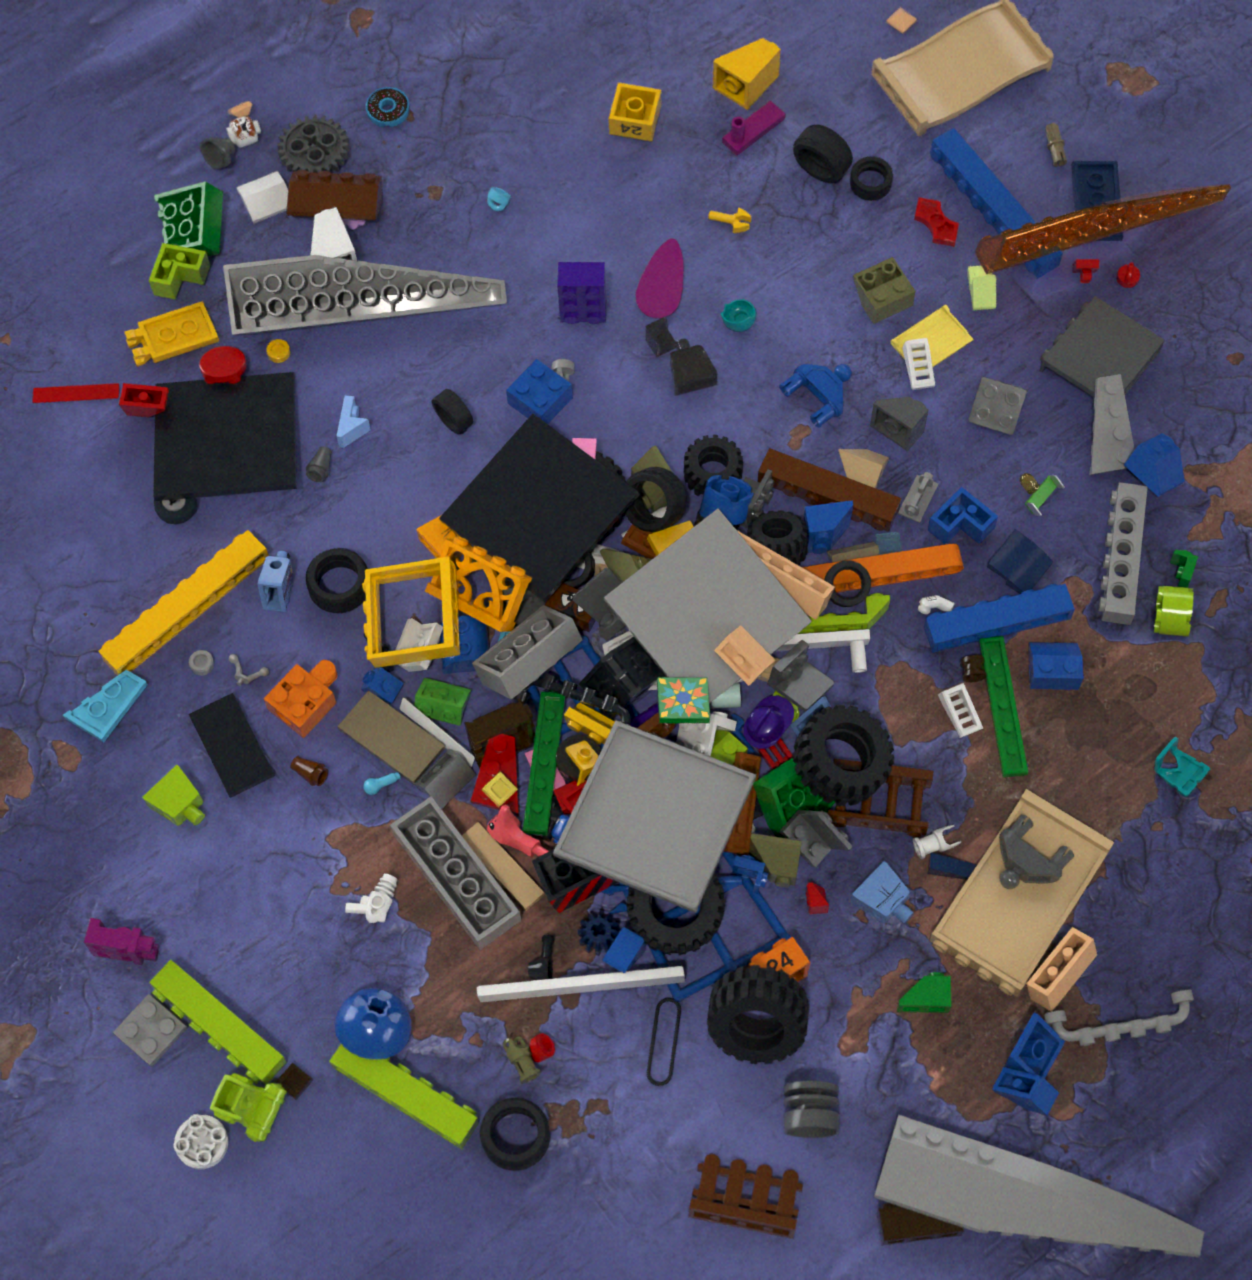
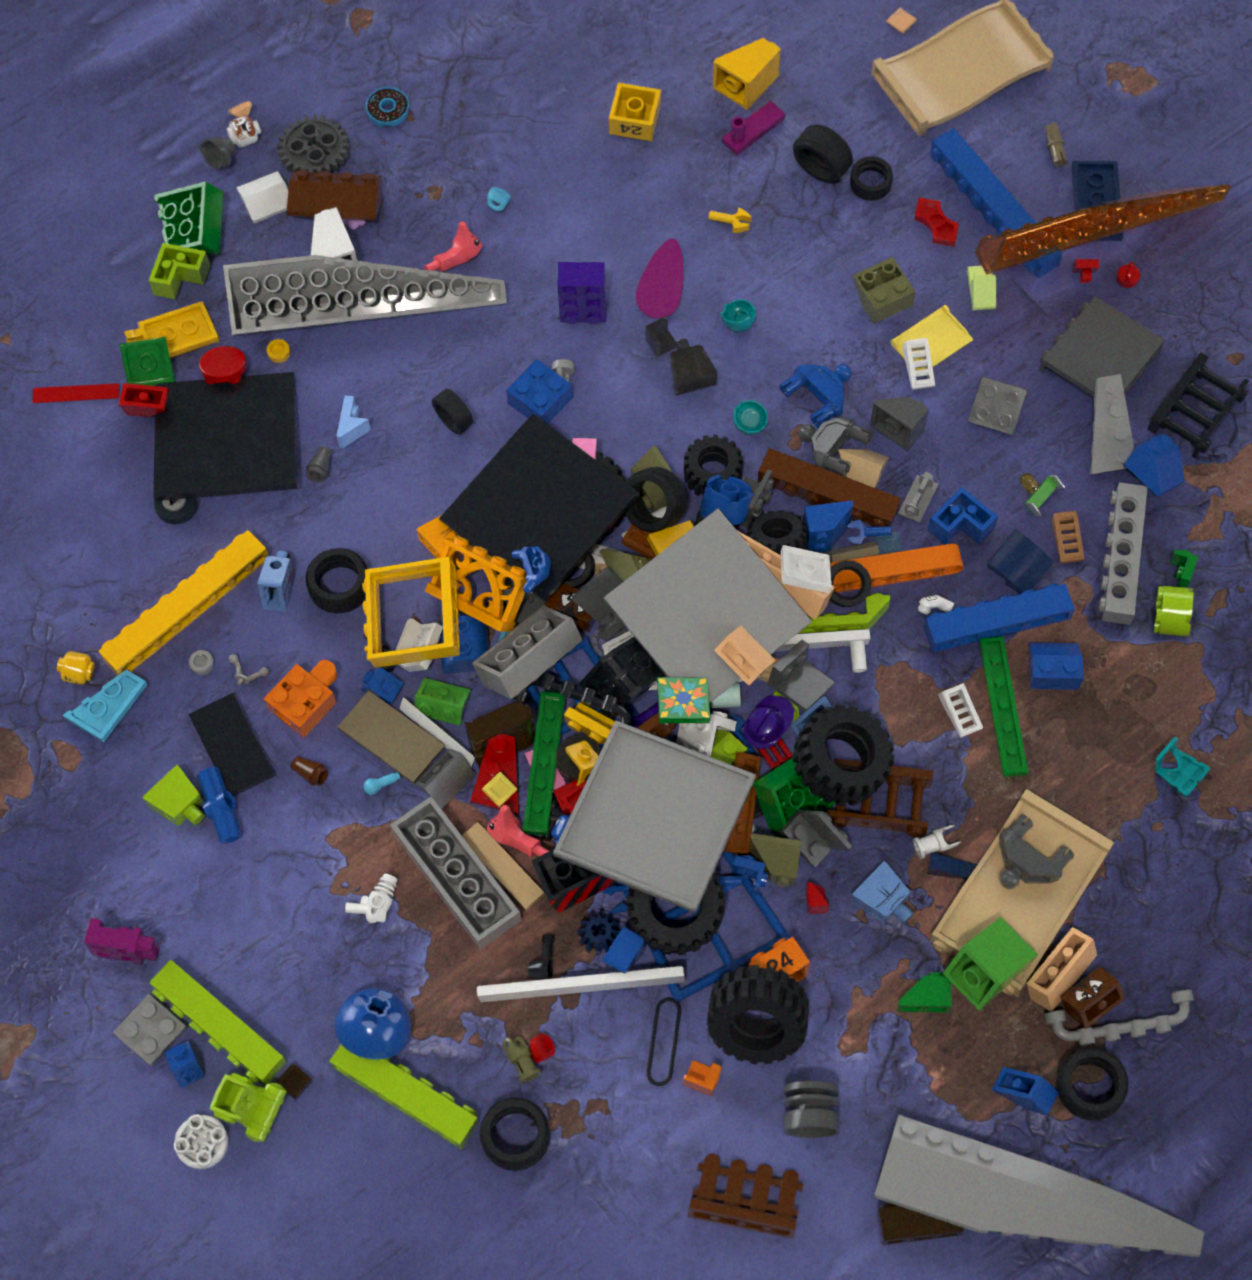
(76, 668): none -> yellow head
(147, 361): none -> green tile
(184, 1064): none -> blue bracket
(219, 805): none -> blue piece
(464, 248): none -> coral animal
(536, 565): none -> blue piece
(702, 1077): none -> orange panel
(750, 417): none -> teal hair
(805, 569): none -> white tile
(830, 438): none -> dark grey connector
(868, 531): none -> blue bar
(973, 668): dark brown wheel -> none
(989, 963): none -> bright green slope
(1035, 1048): blue slope -> none
(1067, 522): none -> medium nougat slope
(1092, 997): none -> reddish brown brick
(1108, 1063): none -> black tyre
(1187, 386): none -> black fence

